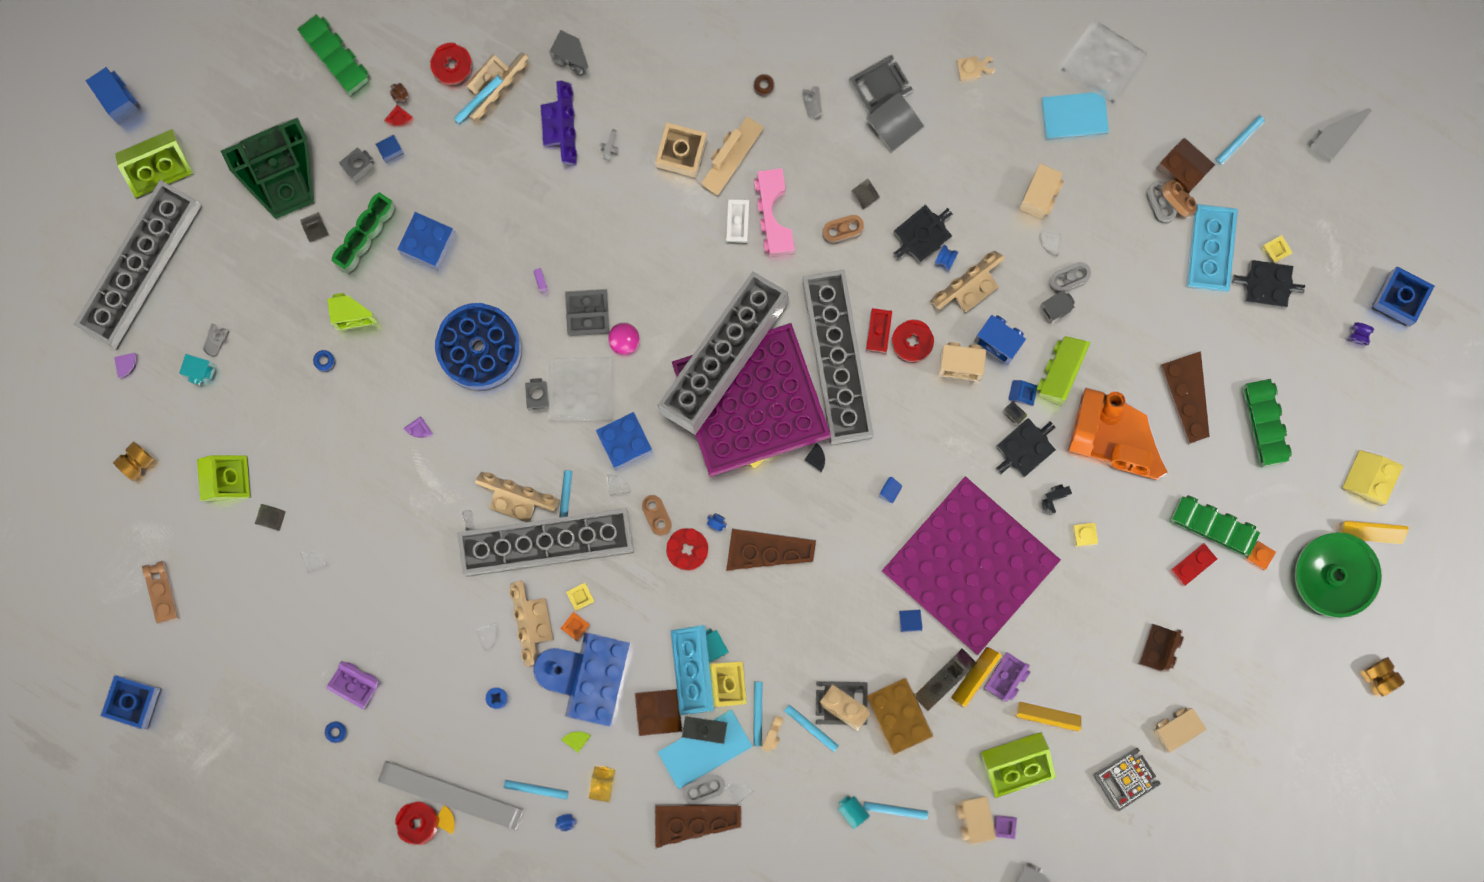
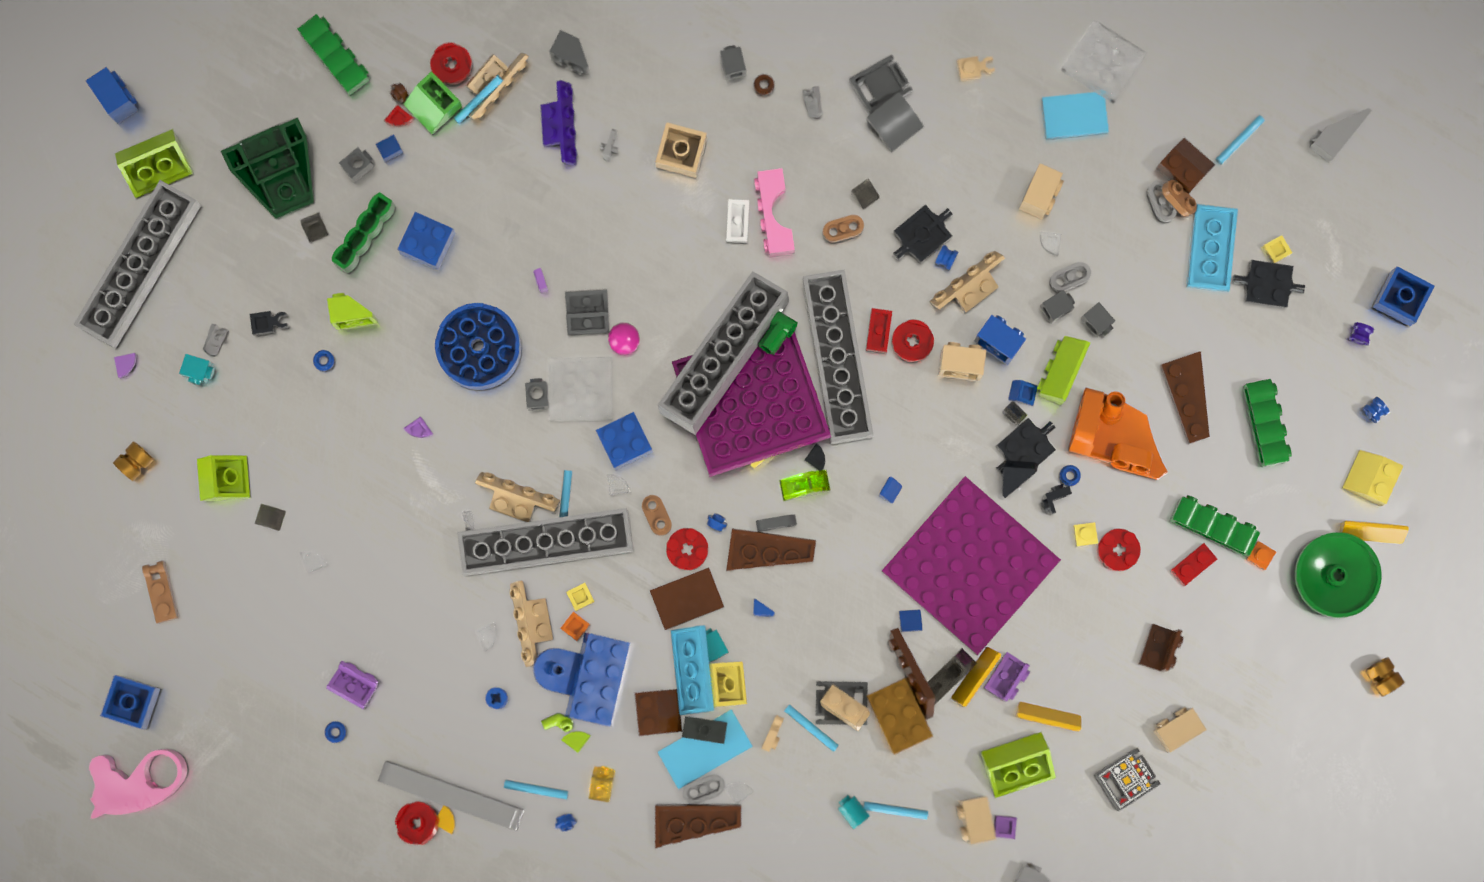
(123, 794): none -> bright pink animal
(264, 322): none -> black plate
(432, 103): none -> bright green slope
(558, 720): none -> lime arm
(686, 598): none -> reddish brown tile
(731, 154): tan bracket -> none
(733, 62): none -> dark grey brick
(758, 689): medium azure bar -> none
(762, 610): none -> blue slope
(776, 523): none -> dark grey beam
(780, 329): none -> green piece
(805, 485): none -> clear neon green slope
(913, 673): none -> reddish brown wing
(1015, 474): none -> black slope
(1073, 469): none -> blue plate
(1098, 320): none -> dark grey brick
(1128, 542): none -> red plate
(1376, 410): none -> blue wheel

